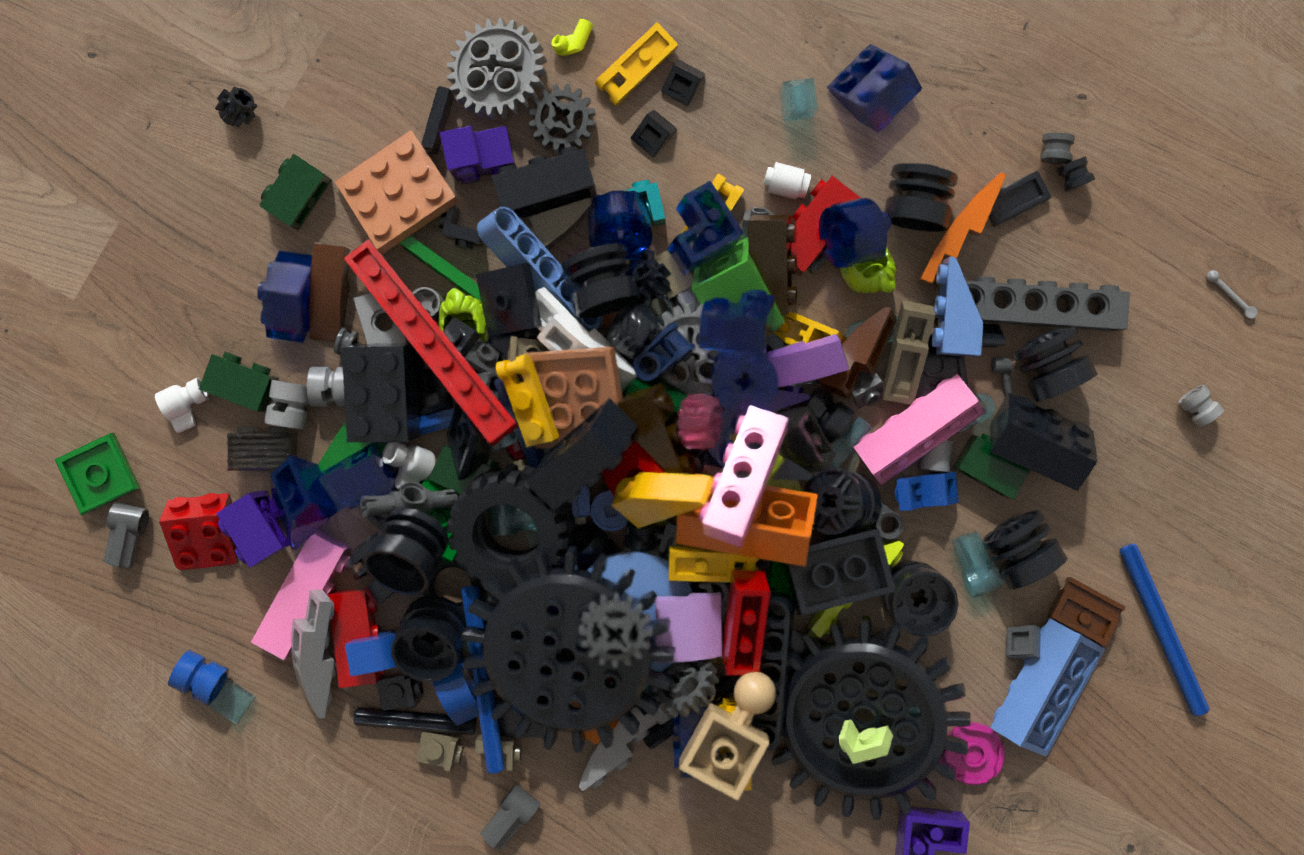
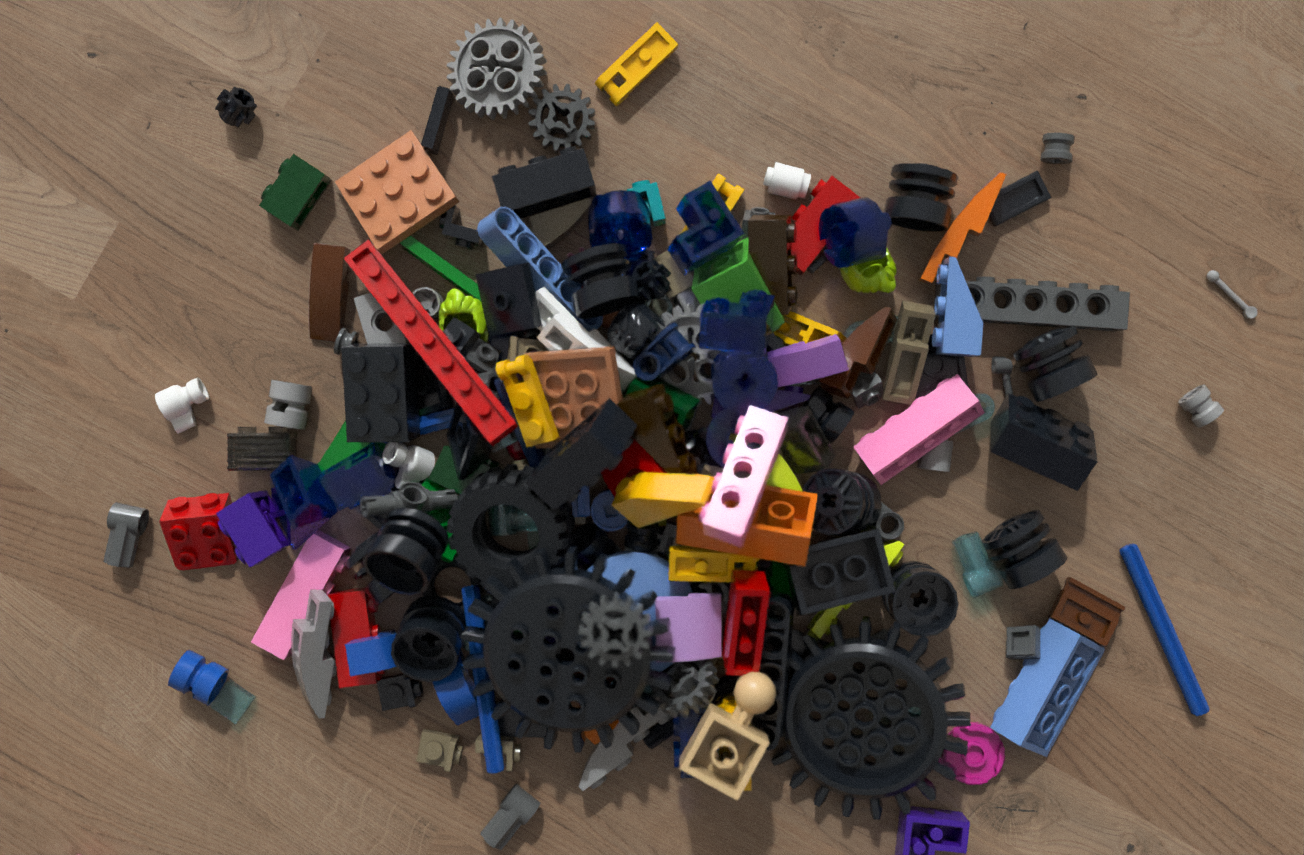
(97, 473): green plate -> none
(238, 382): dark green brick -> none
(286, 297): clear blue brick -> none
(325, 387): light grey wheel -> none
(411, 721): black axle -> none
(476, 153): dark purple brick -> none
(575, 42): neon yellow arm -> none
(653, 133): black slope -> none
(682, 82): black slope -> none
(700, 421): clear pink gear -> none
(790, 471): black slope -> none
(798, 99): clear light blue brick -> none
(850, 438): clear light blue axle -> none
(864, 745): yellowish green bracket -> none
(875, 87): clear blue slope -> none
(926, 490): blue brick -> none
(990, 469): dark green brick -> none
(992, 336): black slope -> none
(1075, 174): black wheel -> none

